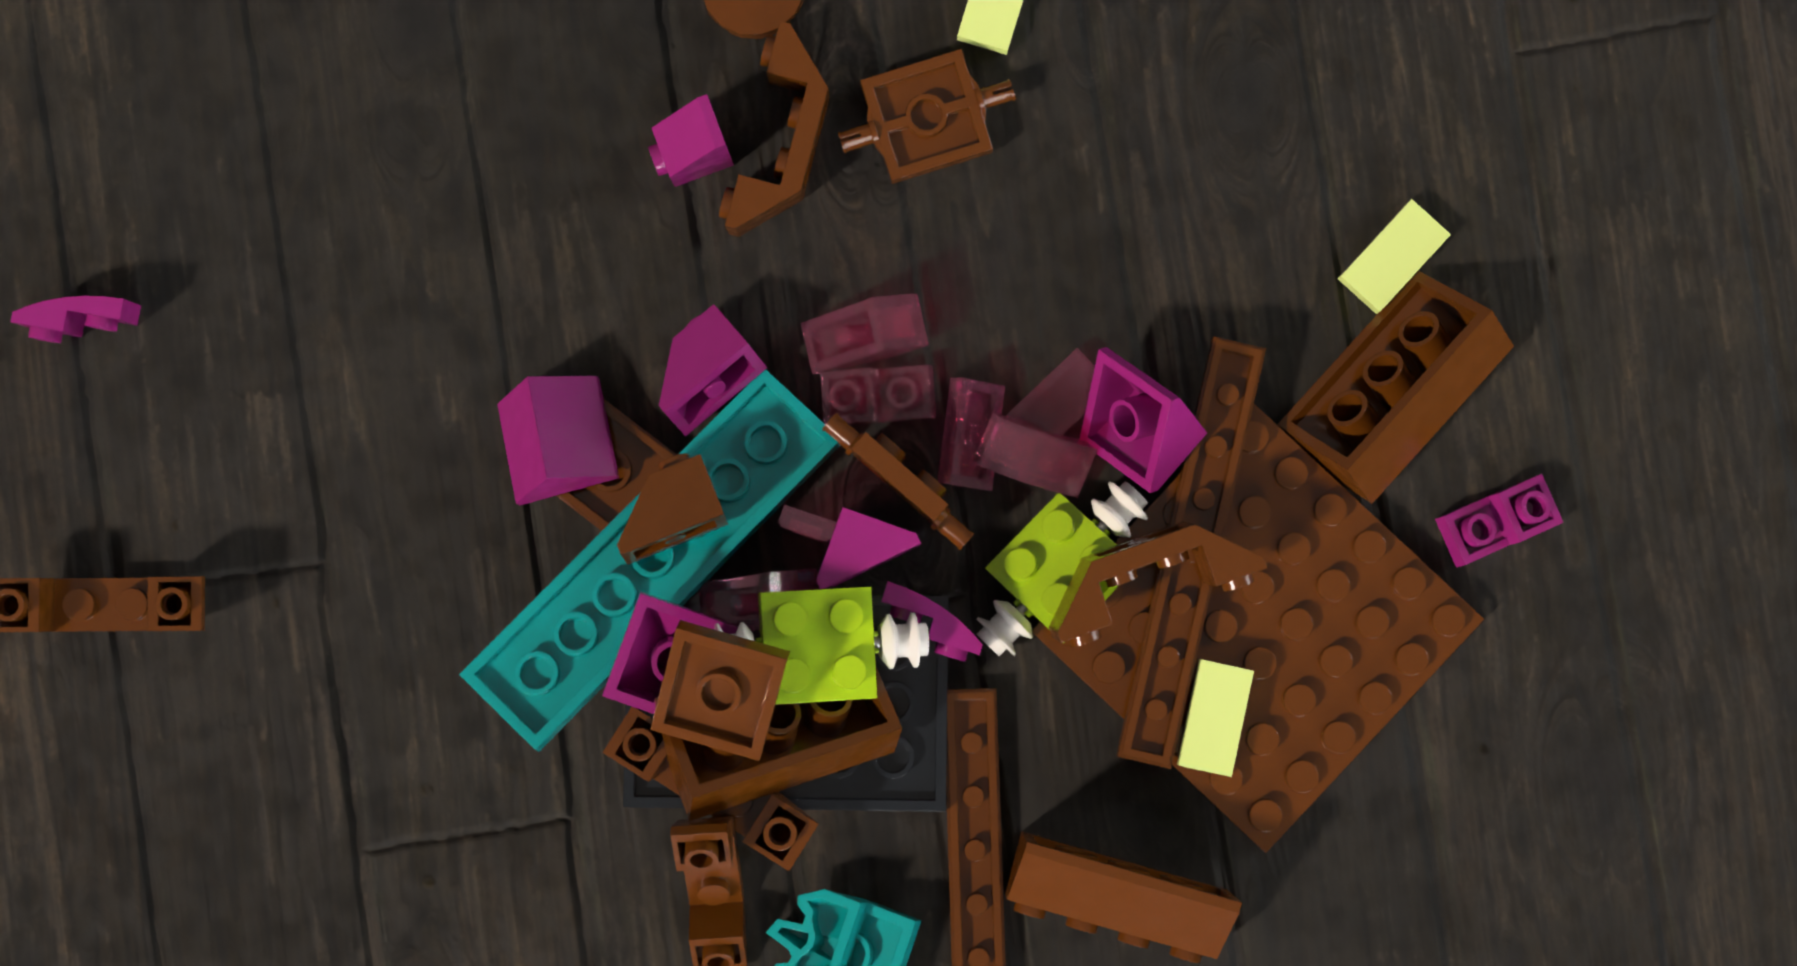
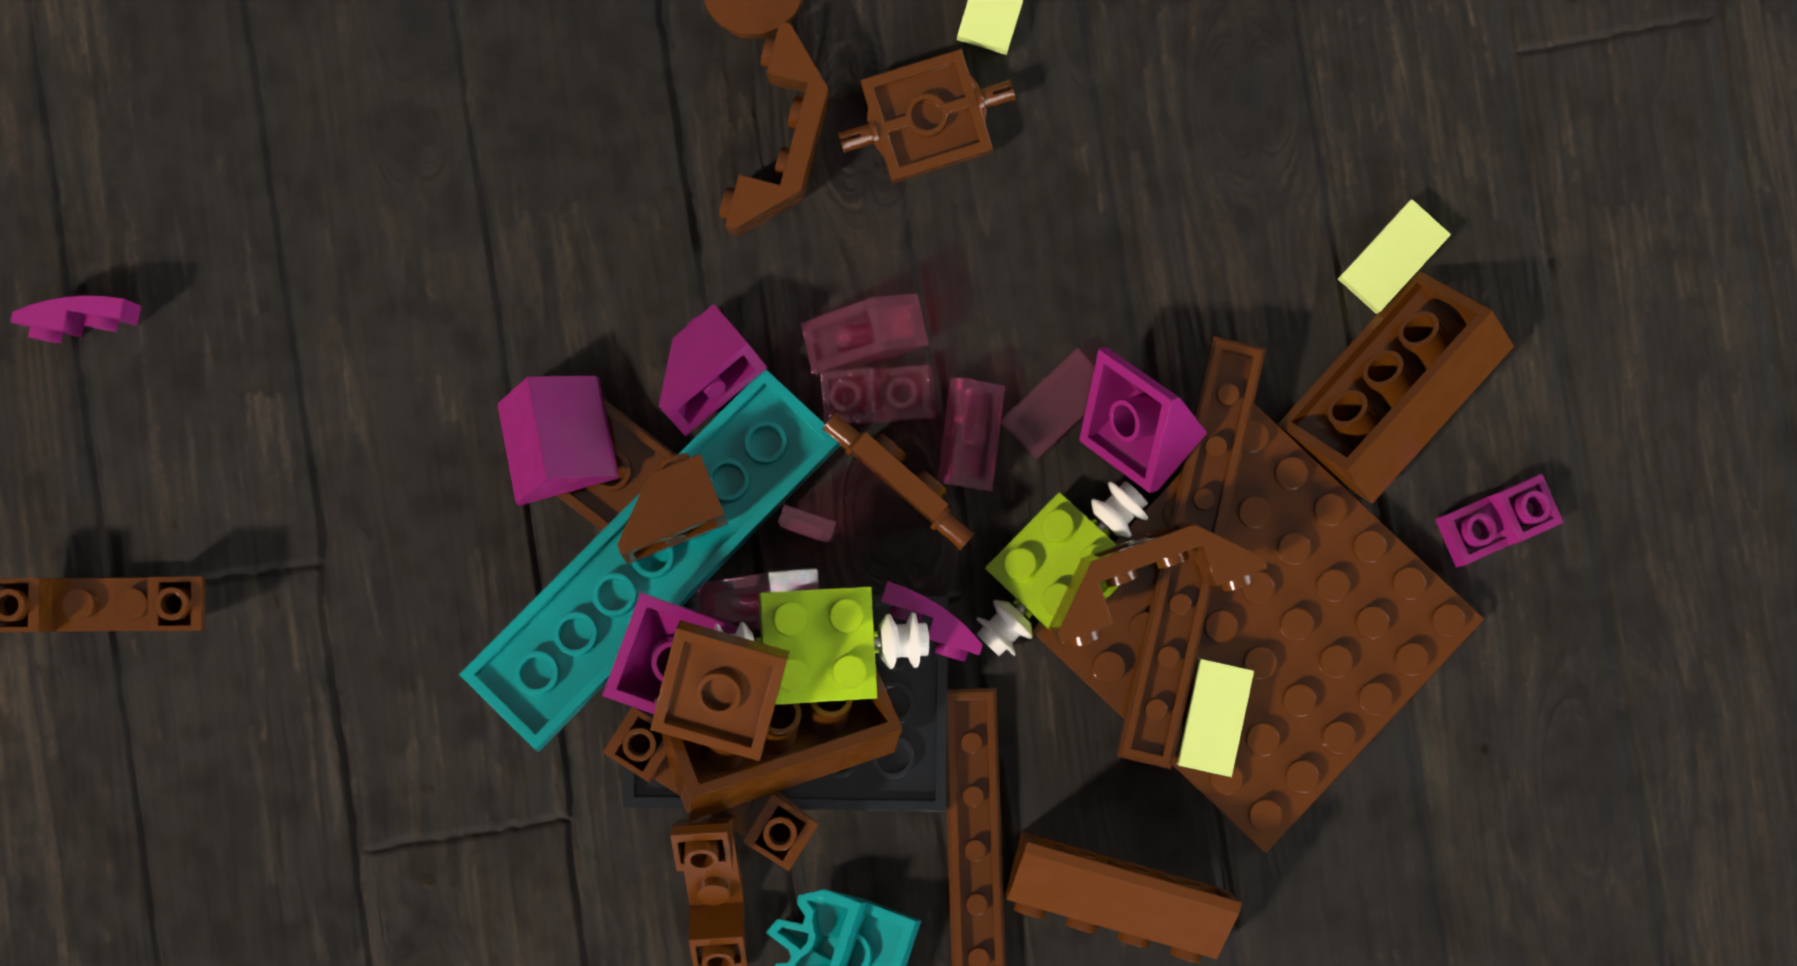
(690, 143): magenta slope -> none
(861, 545): magenta slope -> none
(1034, 456): clear pink slope -> none

